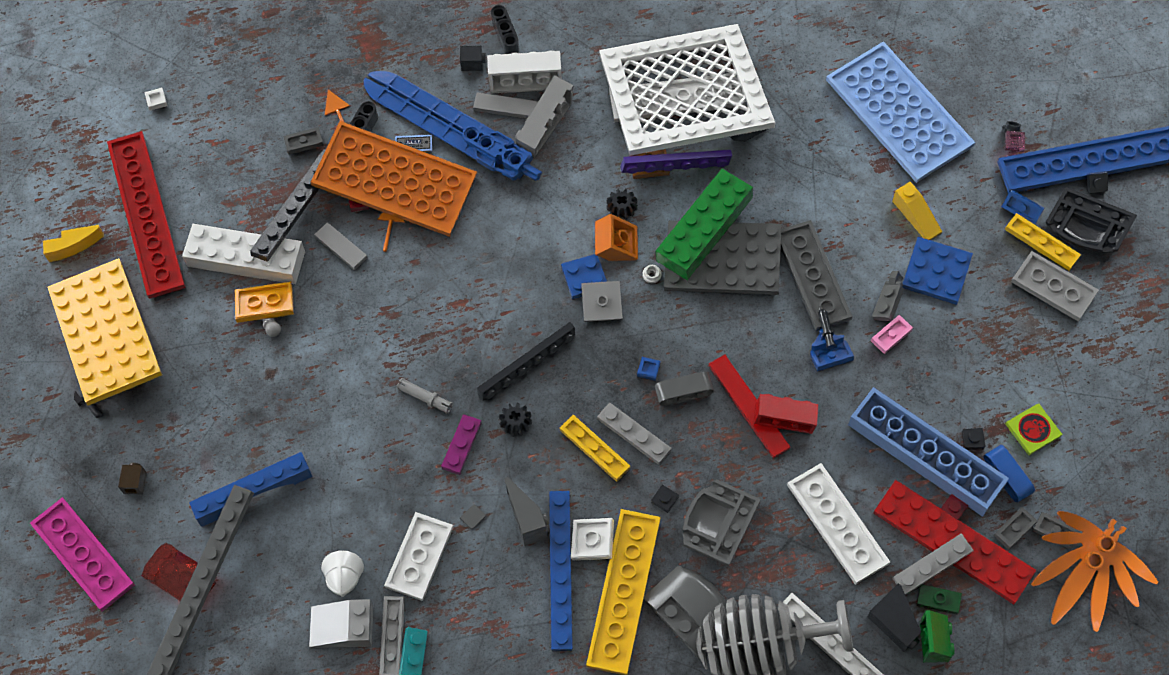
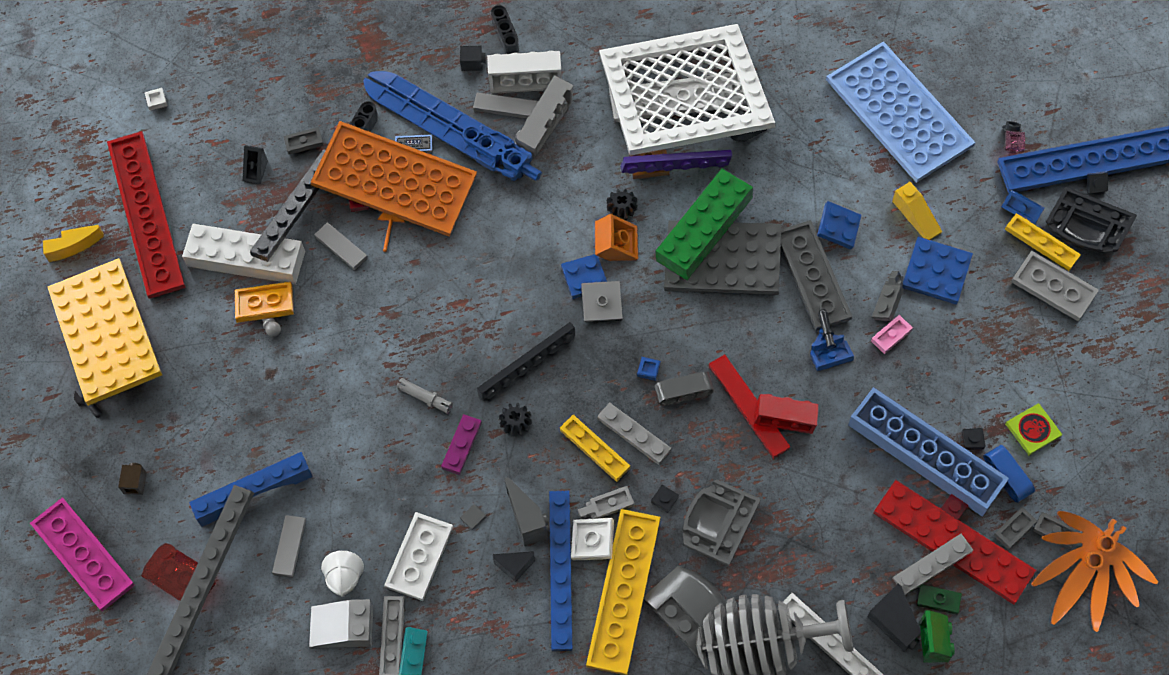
(254, 164): none -> black slope
(289, 546): none -> light grey tile
(334, 104): orange piece -> none
(514, 563): none -> black slope
(607, 504): none -> light grey hinge
(652, 269): white plate -> none
(838, 523): white plate -> none
(839, 225): none -> blue plate

